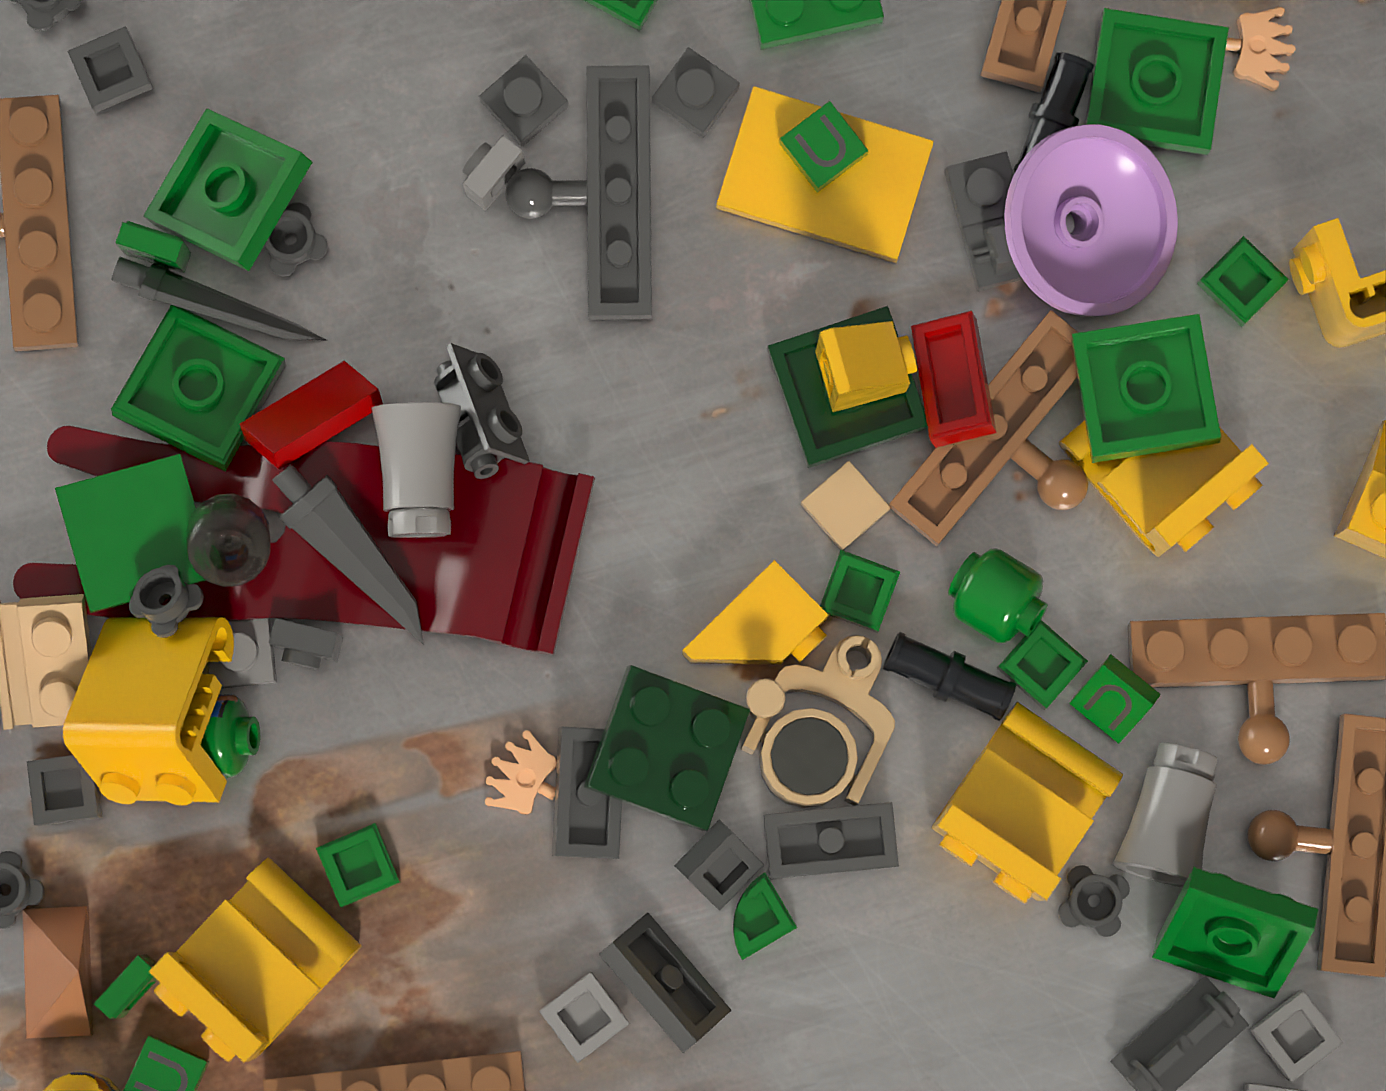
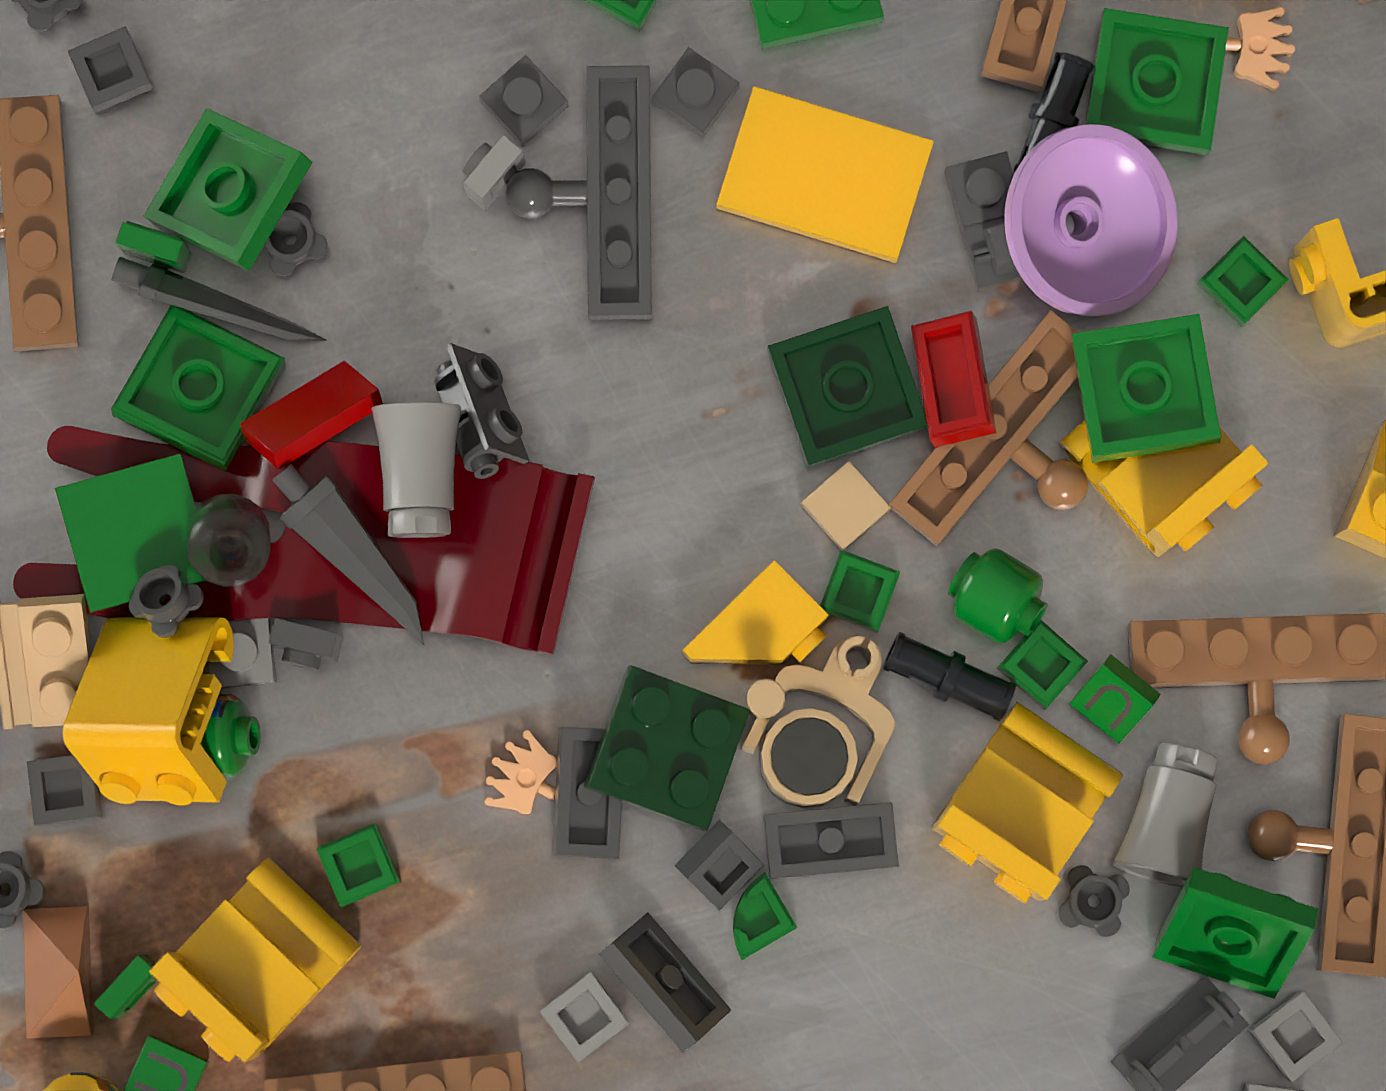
(823, 146): green tile -> none
(864, 363): yellow slope -> none

